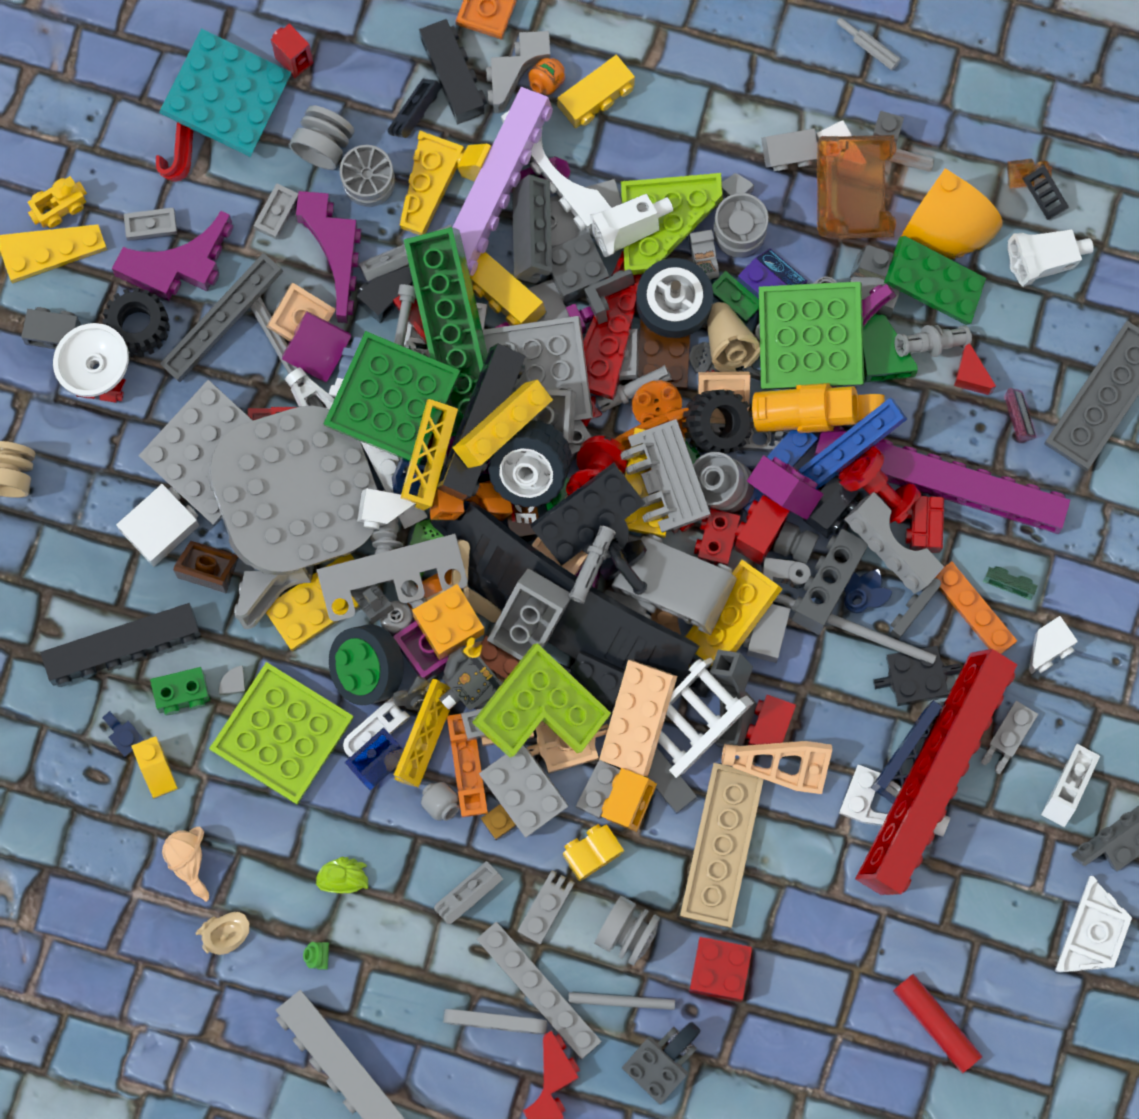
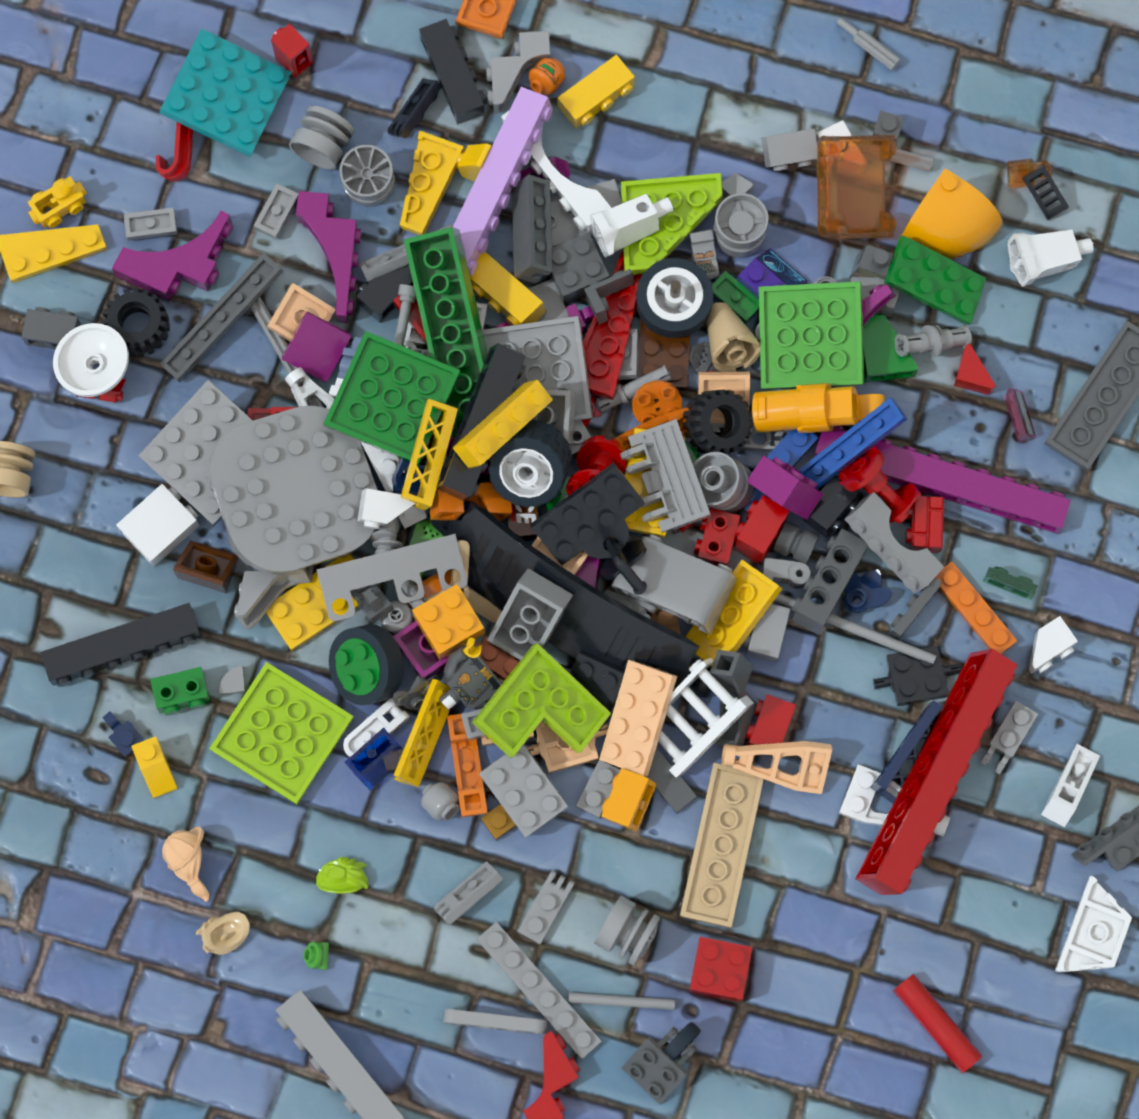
(592, 852): yellow brick -> none
(594, 559): light grey pin -> none

